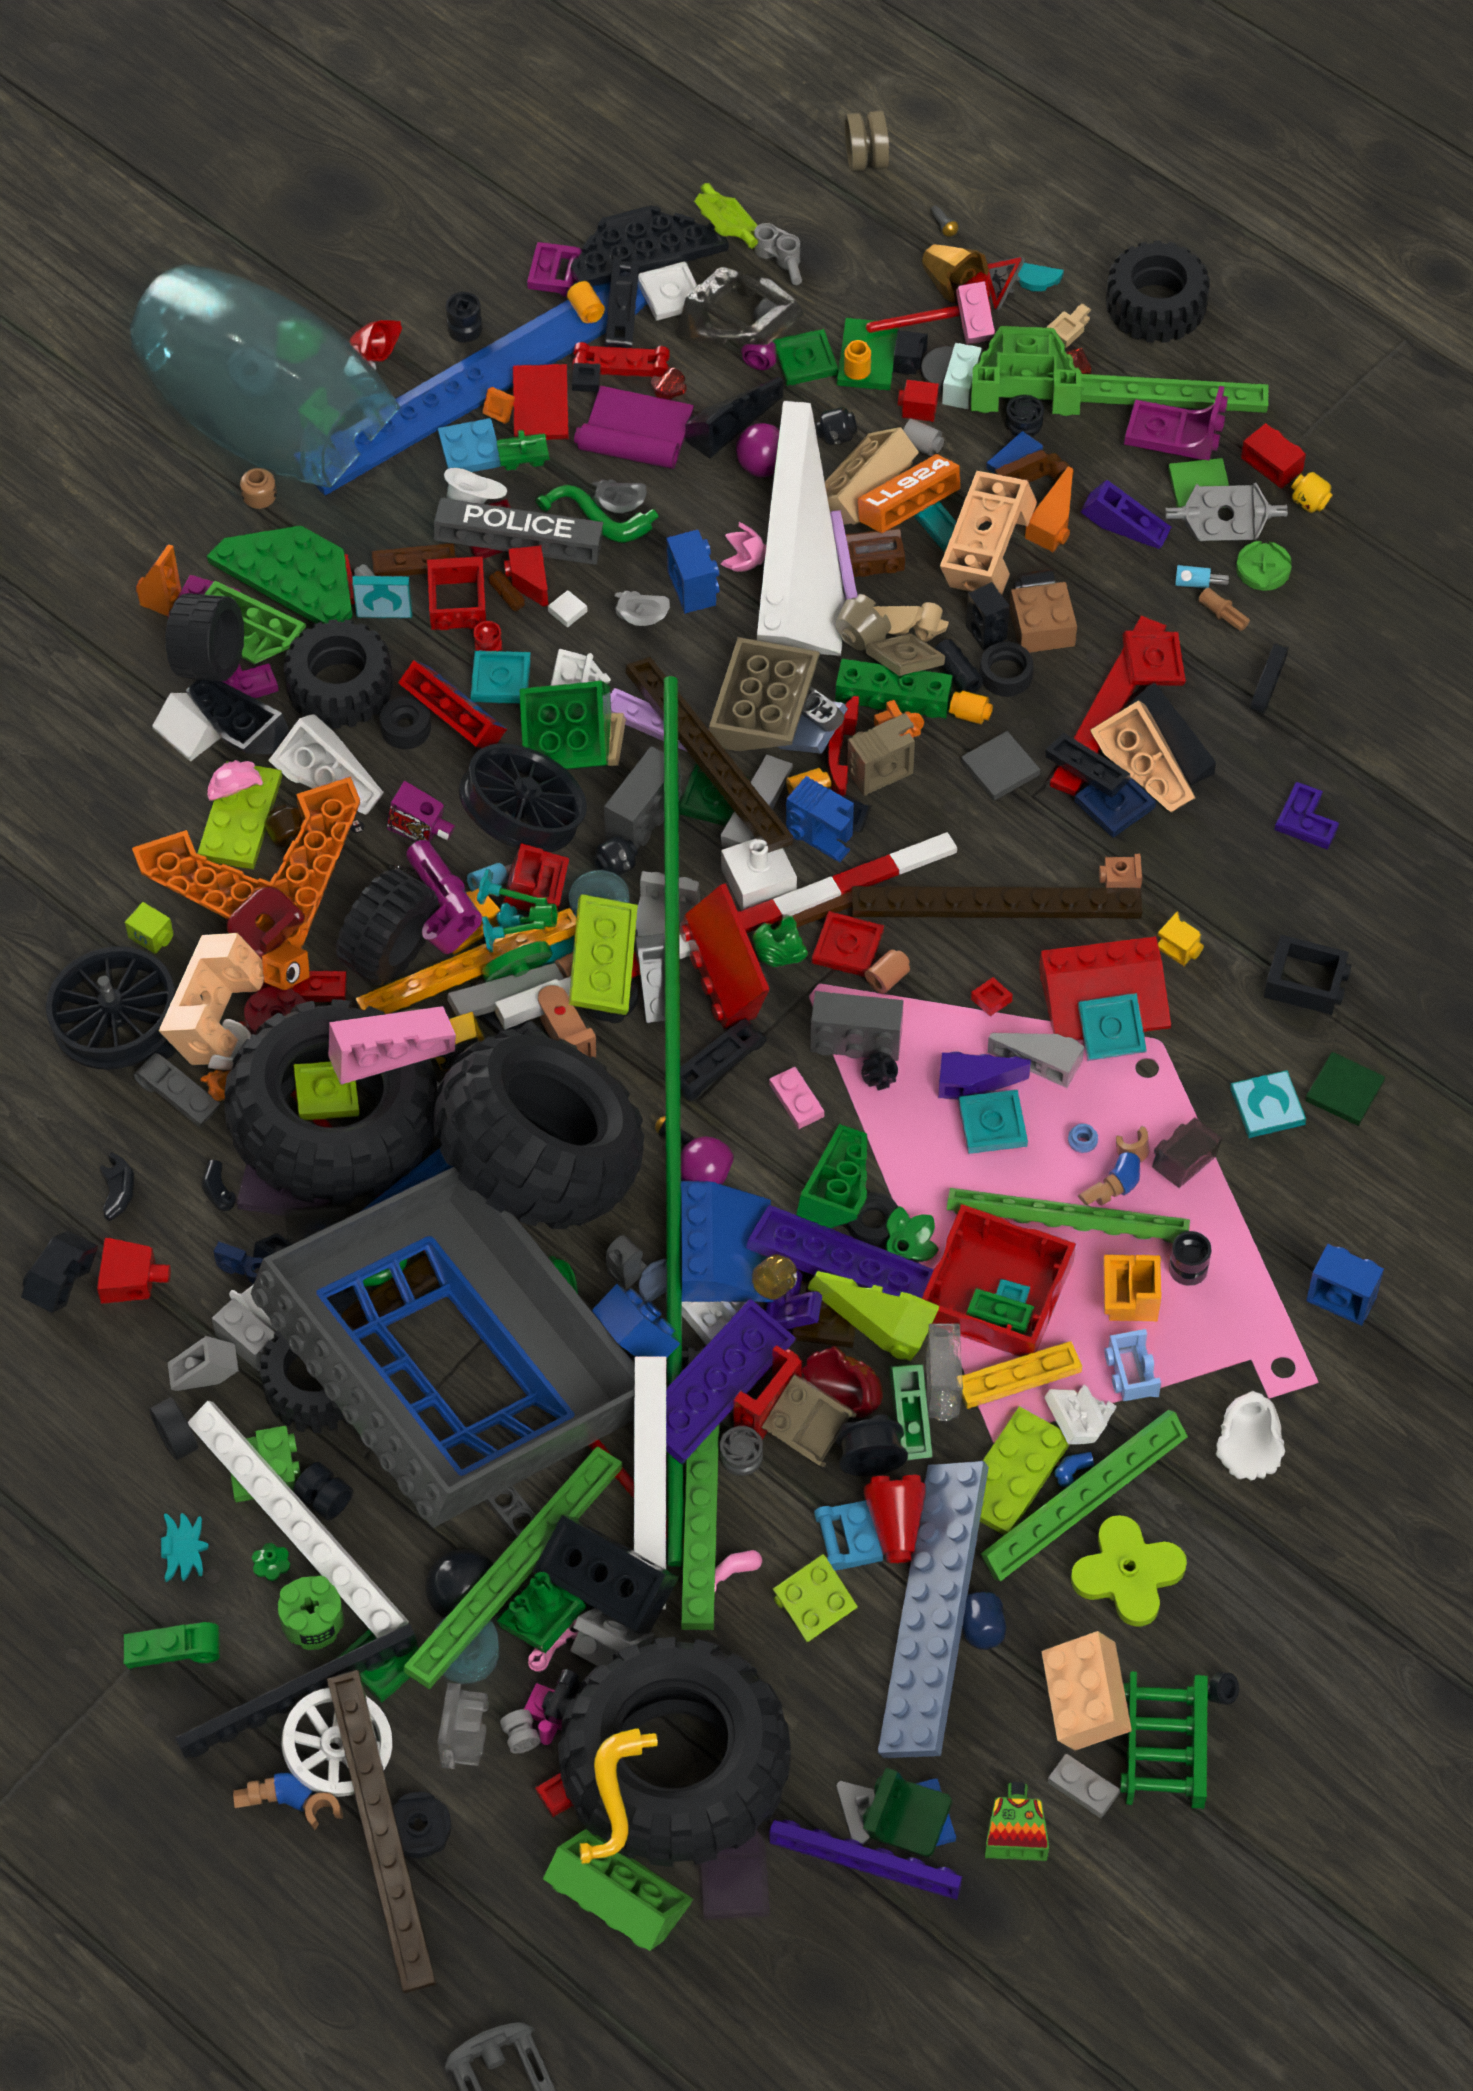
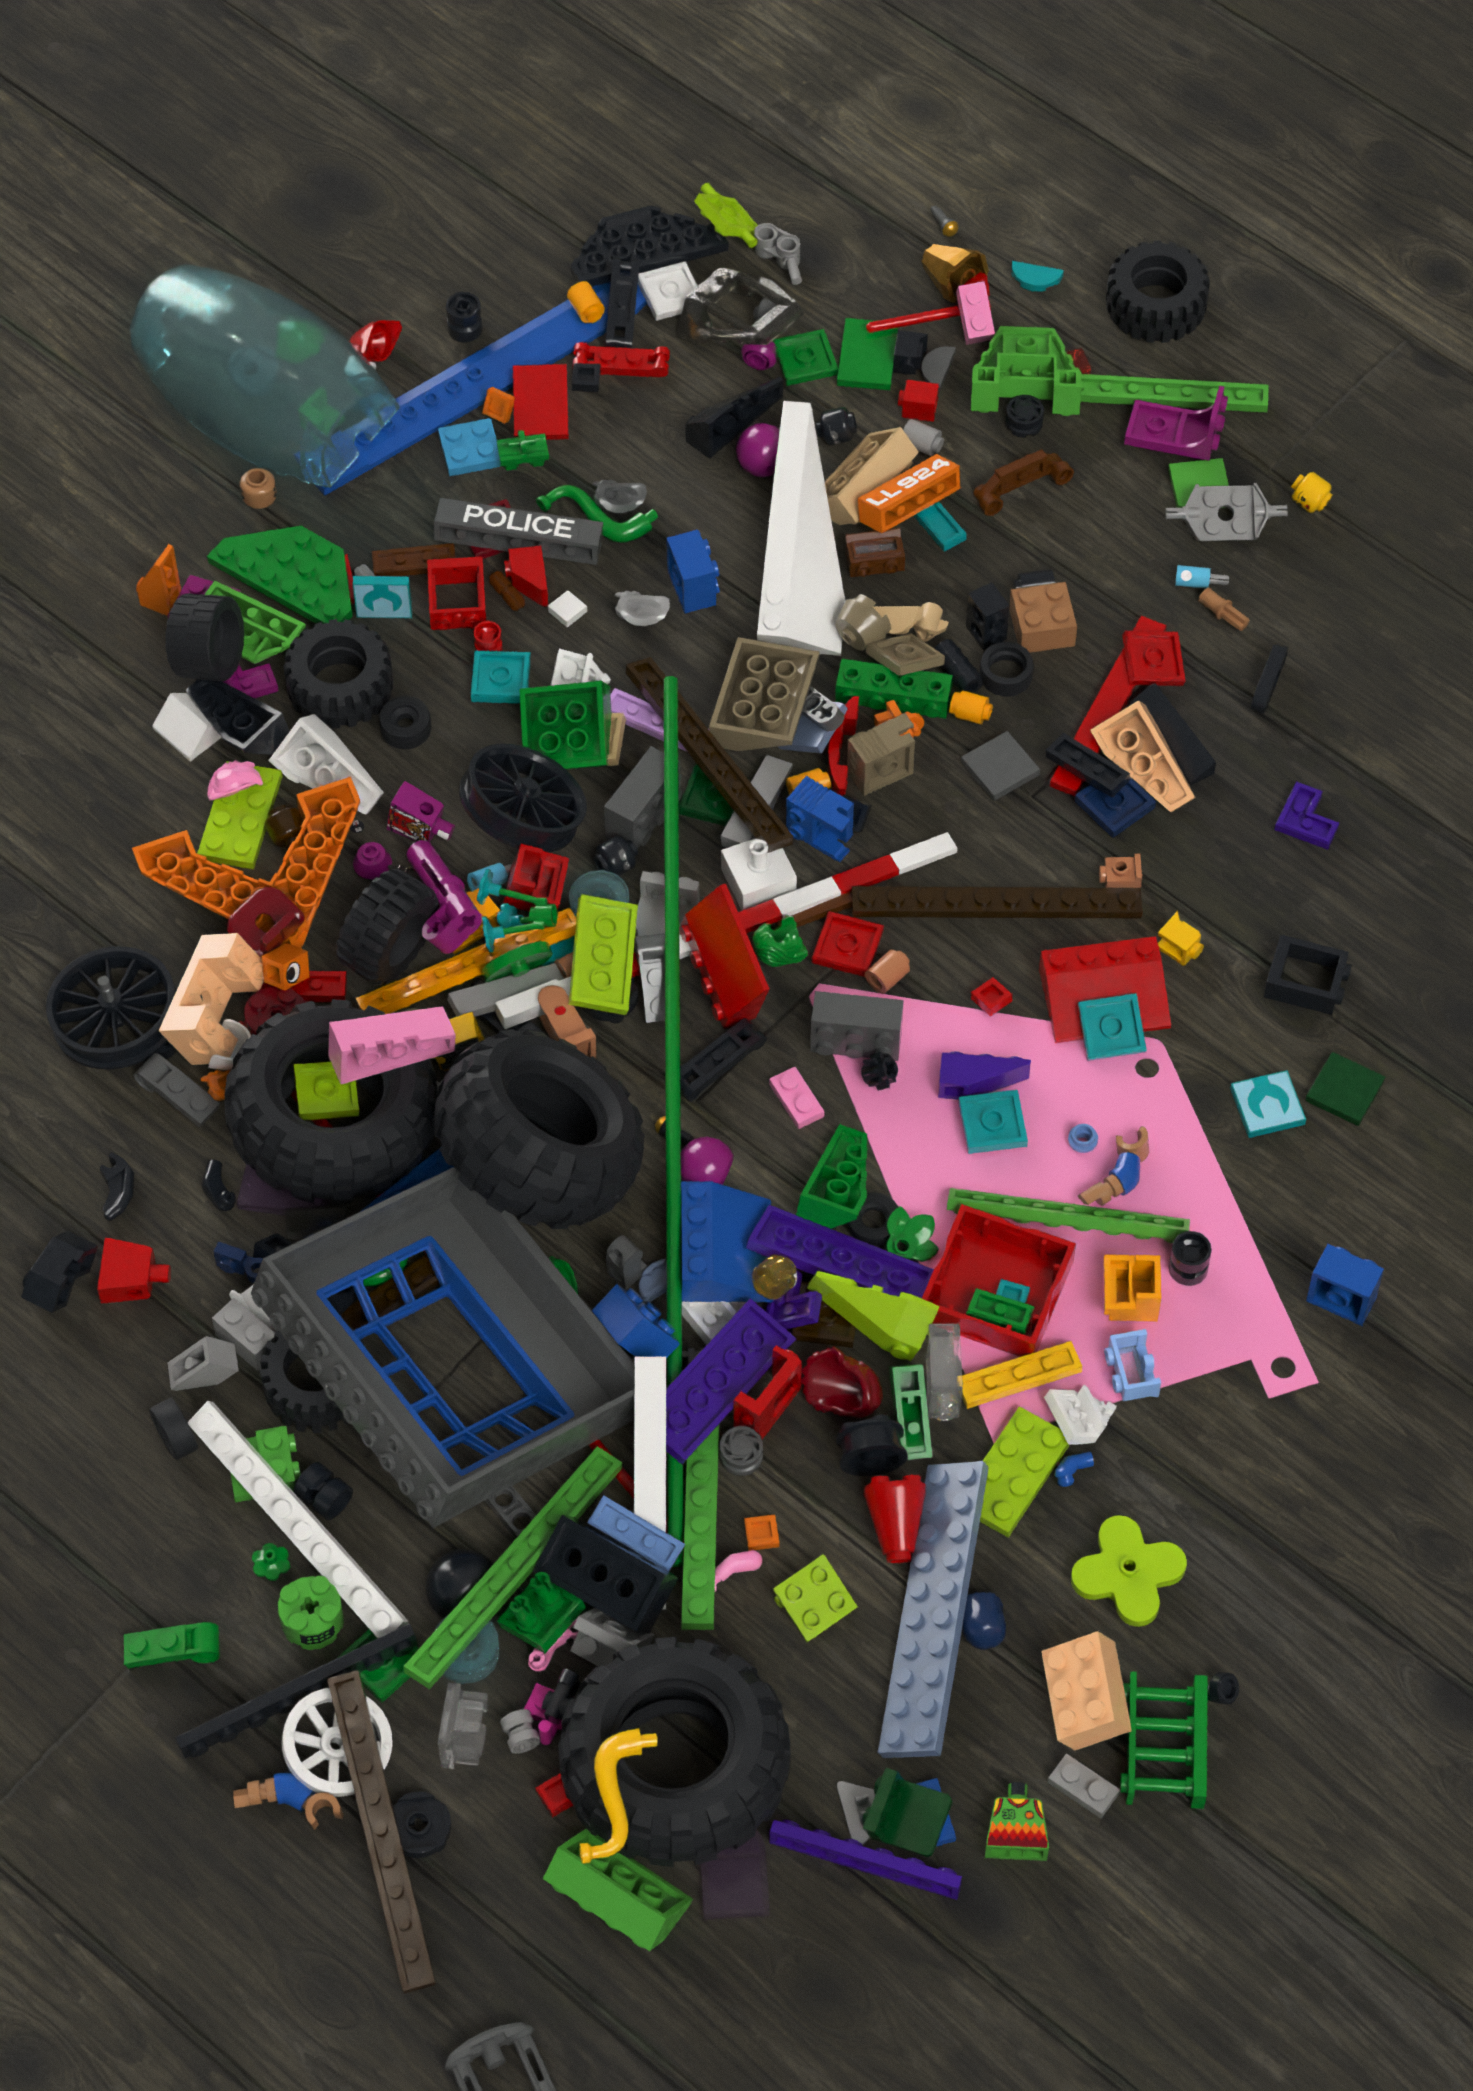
(149, 928): lime brick -> none
(182, 1547): teal piece -> none
(371, 860): none -> magenta cone
(451, 705): red brick -> none
(472, 488): white piece -> none
(546, 268): magenta plate -> none
(635, 427): magenta door -> none
(636, 1533): none -> medium blue tile
(670, 384): clear red piece -> none
(749, 548): bright pink piece -> none
(761, 1532): none -> orange tile
(807, 1419): dark tan piece -> none
(843, 555): lavender tile -> none
(857, 360): light orange brick -> none
(858, 1534): dark azure plate -> none
(867, 141): dark tan wheel -> none
(958, 379): light aqua brick -> none
(977, 555): light nougat plate -> none
(1001, 278): piece -> none
(1014, 450): blue tile -> none
(1050, 1054): light grey slope -> none
(1051, 518): orange slope -> none
(1071, 326): tan plate -> none
(1084, 1495): bright green plate -> none
(1123, 515): dark purple slope -> none
(1186, 1152): clear smoke brick -> none
(1251, 1437): white piece -> none
(1263, 565): bright green tile -> none
(1273, 455): red brick -> none

